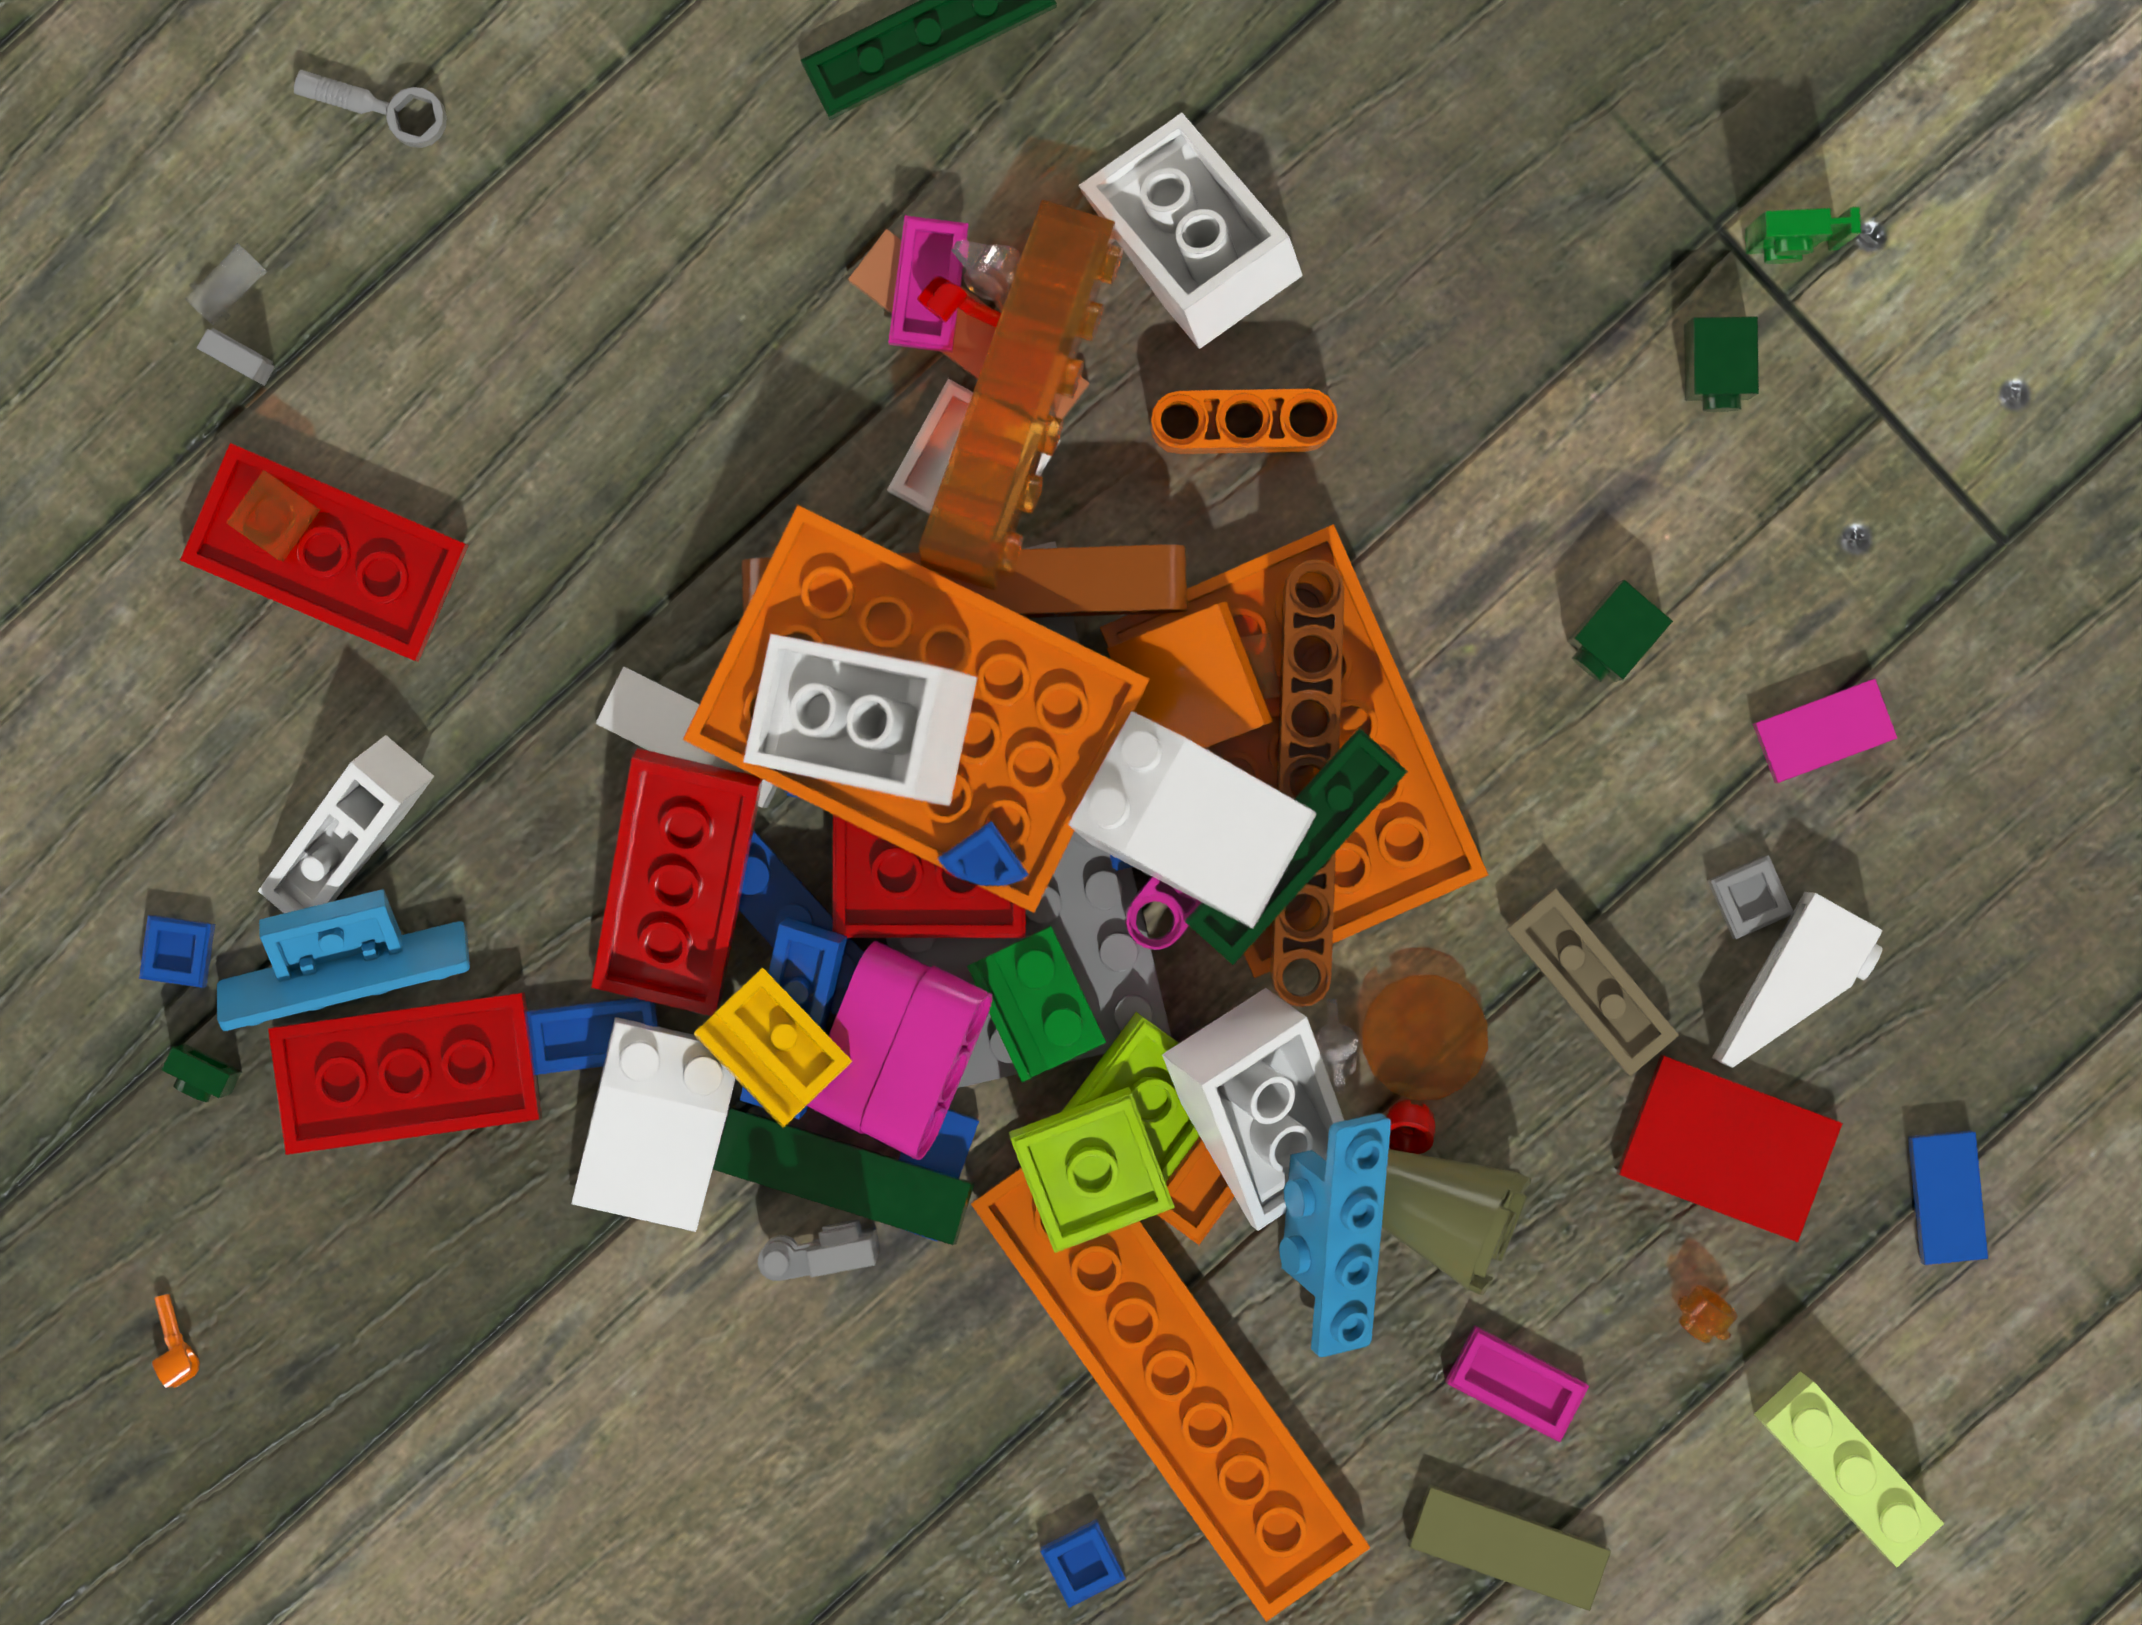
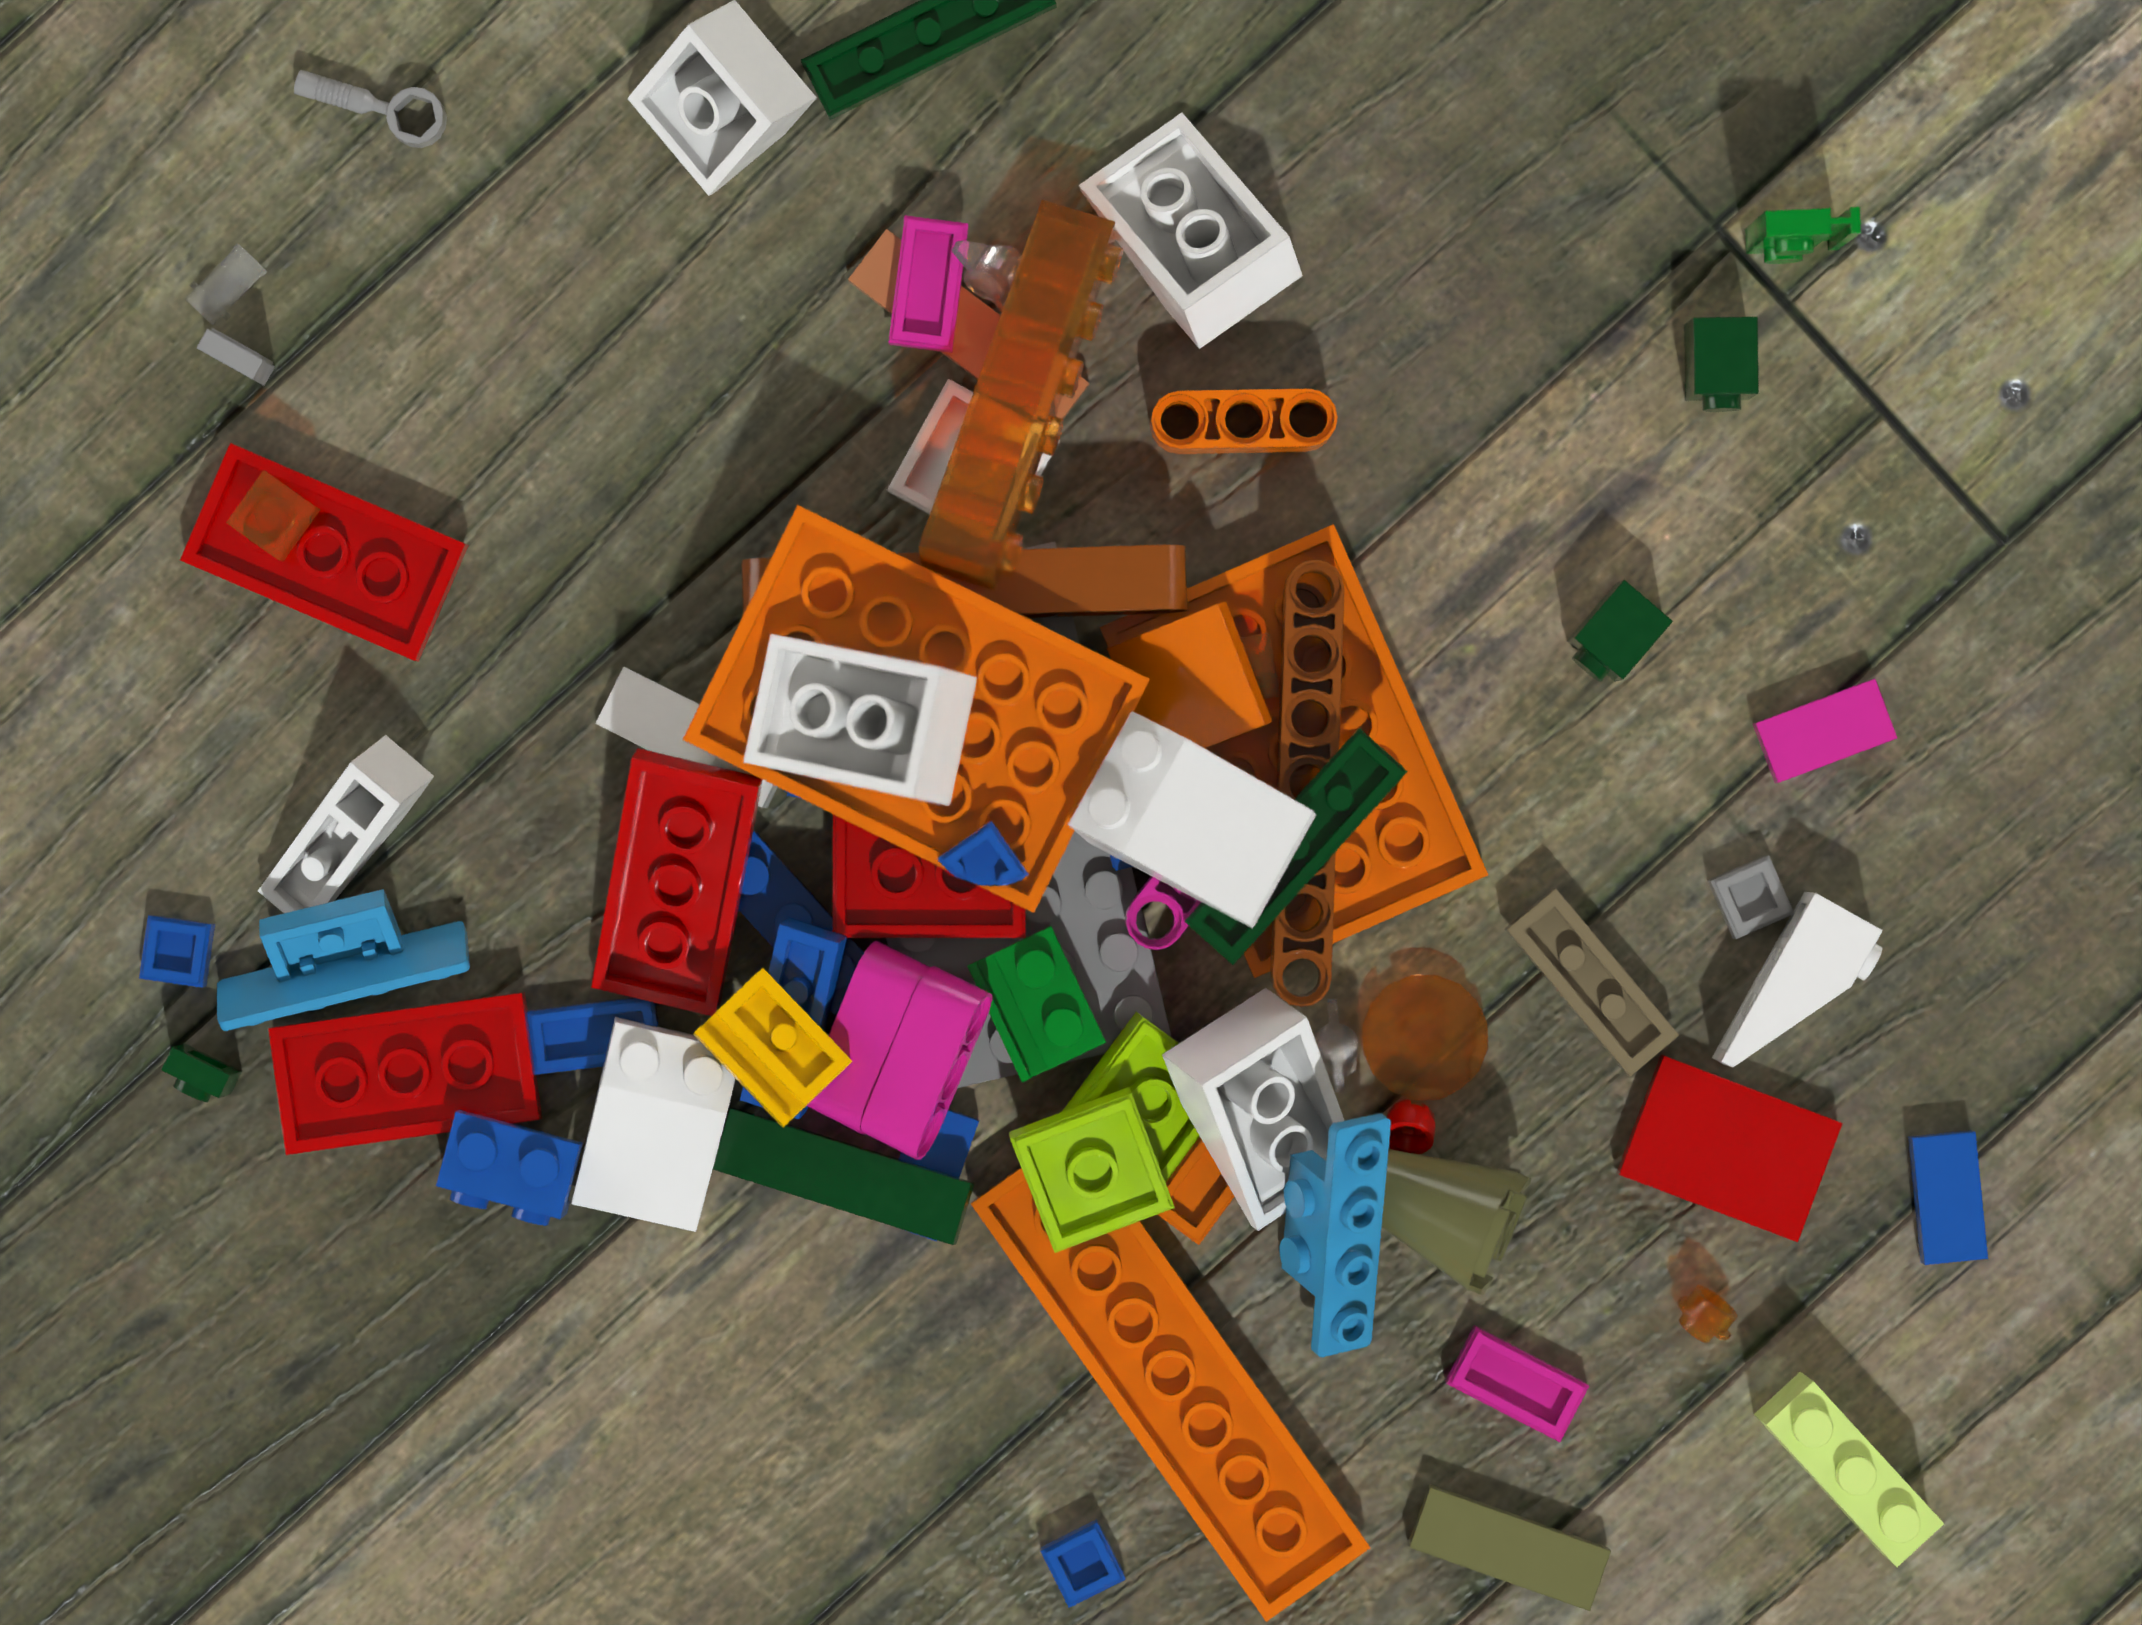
(180, 1361): orange hand -> none
(508, 1166): none -> blue bracket
(721, 96): none -> white slope
(837, 1249): light grey plate -> none
(944, 298): red hand -> none

